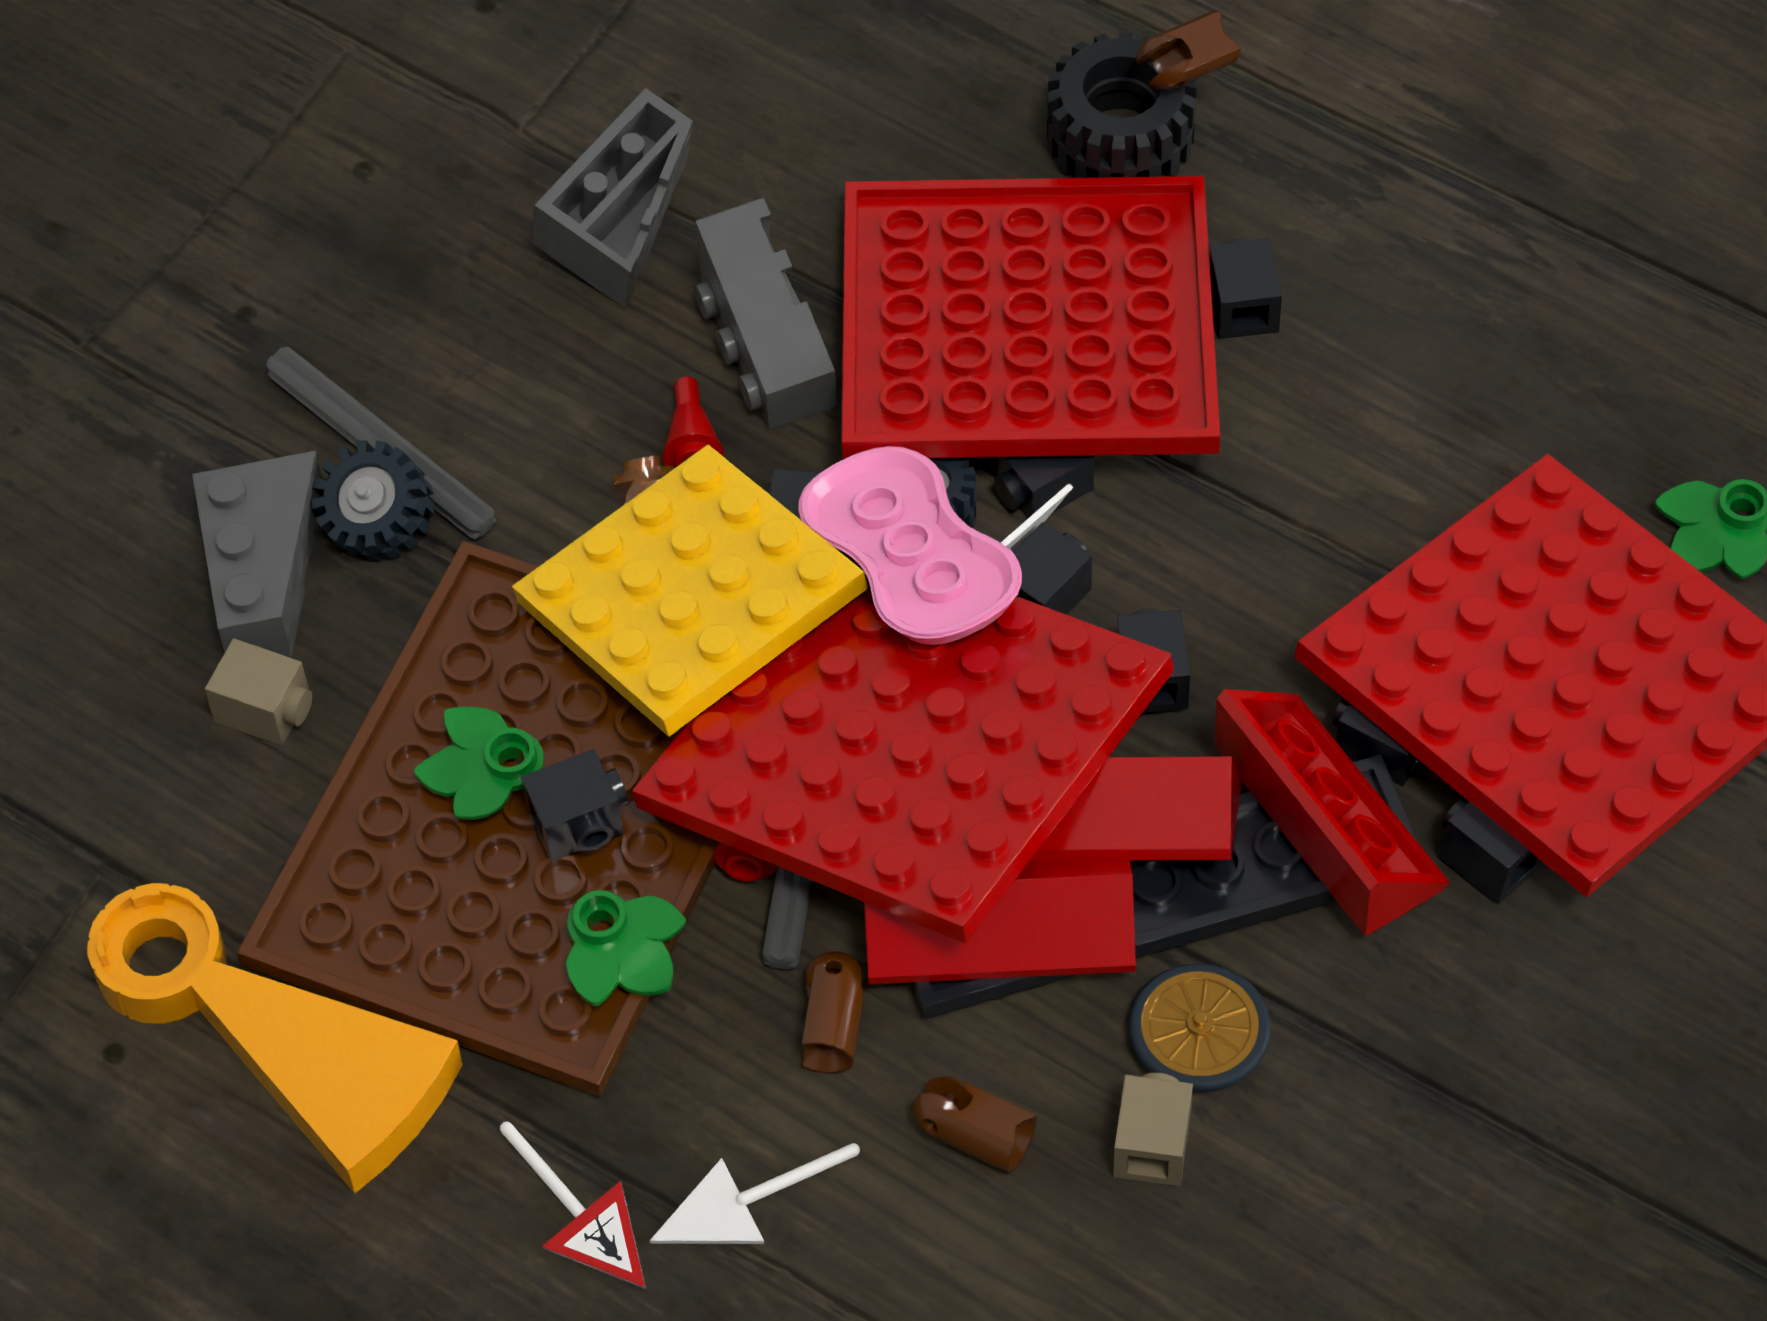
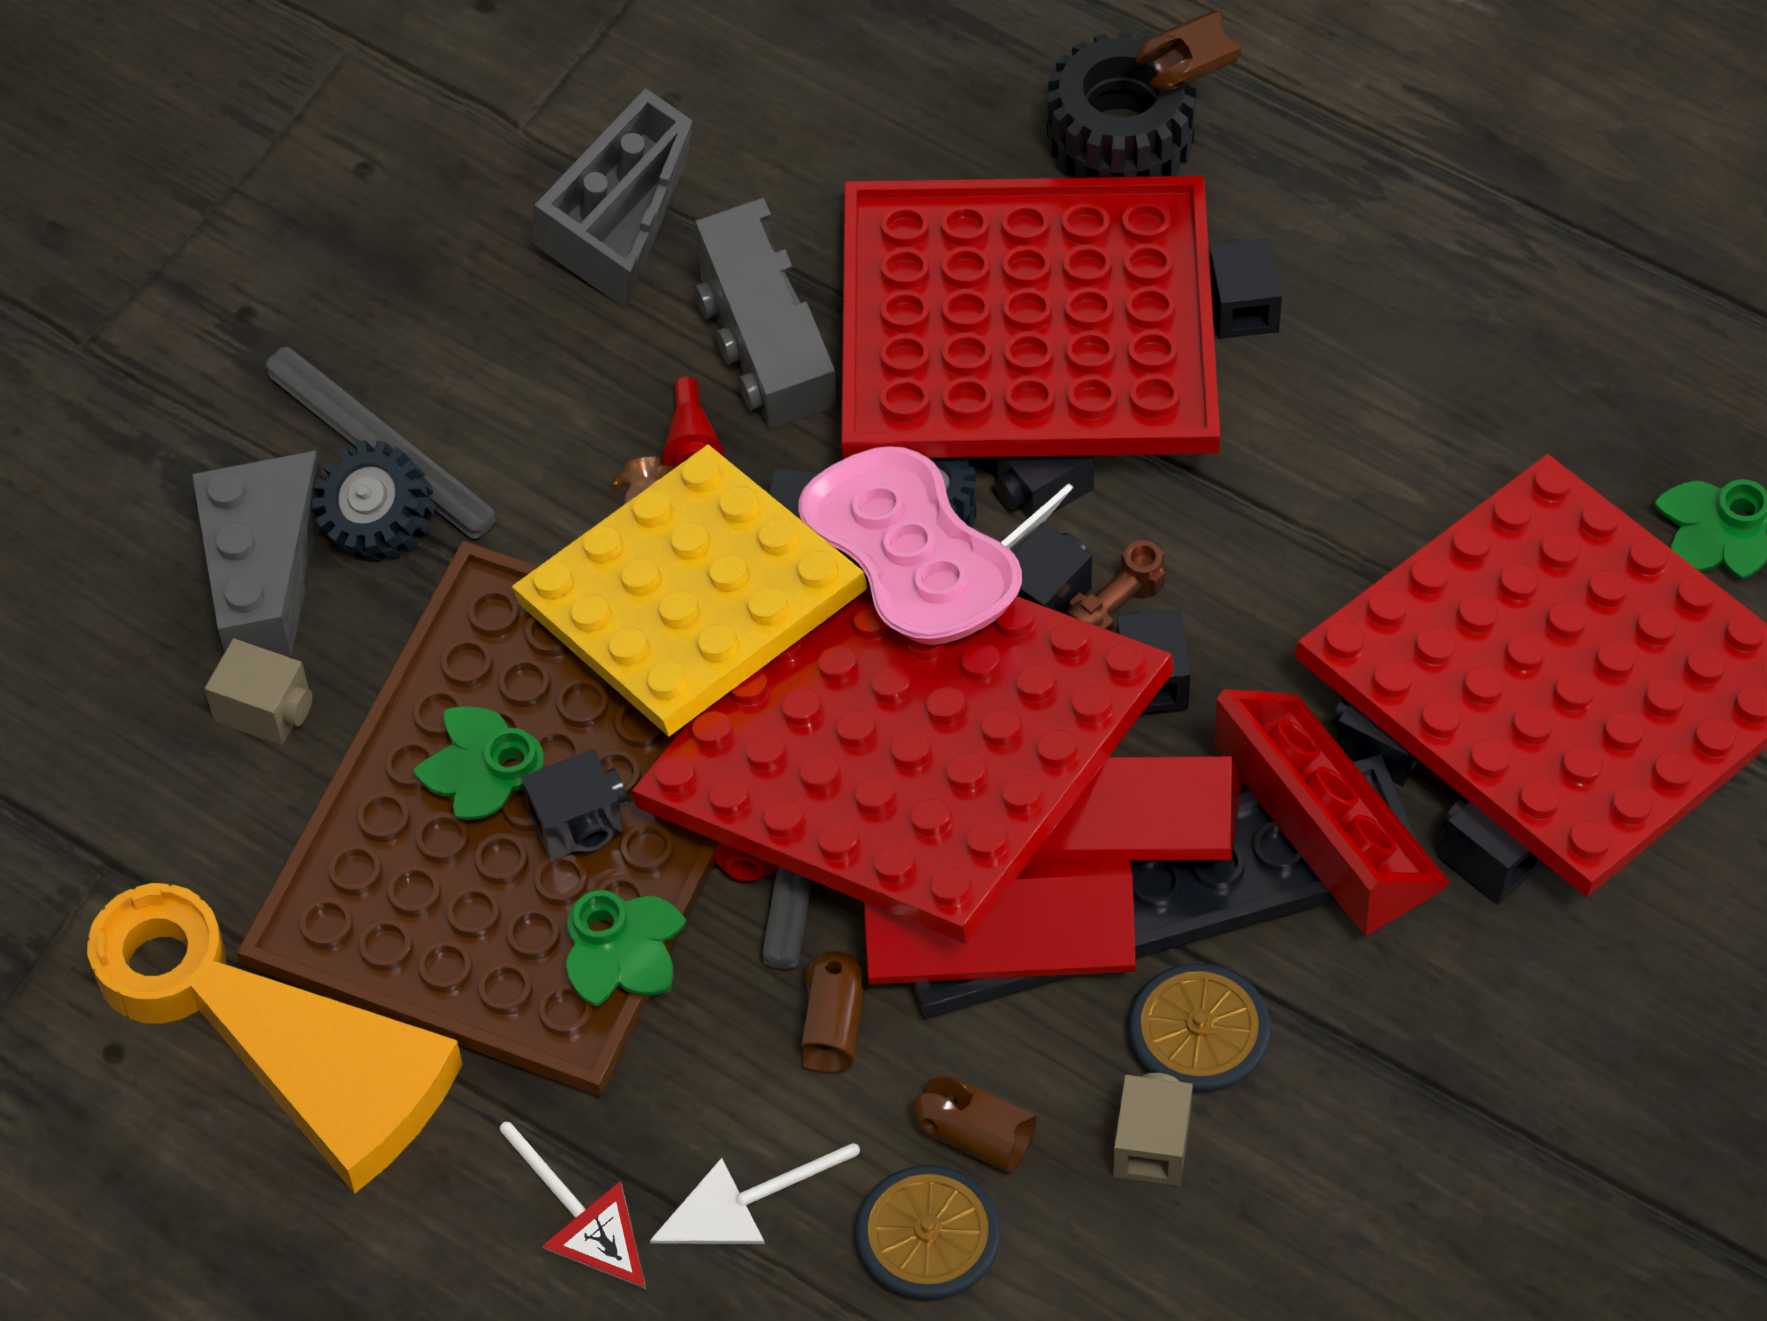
(928, 1232): none -> pearl gold wheel
(1140, 578): none -> copper bar

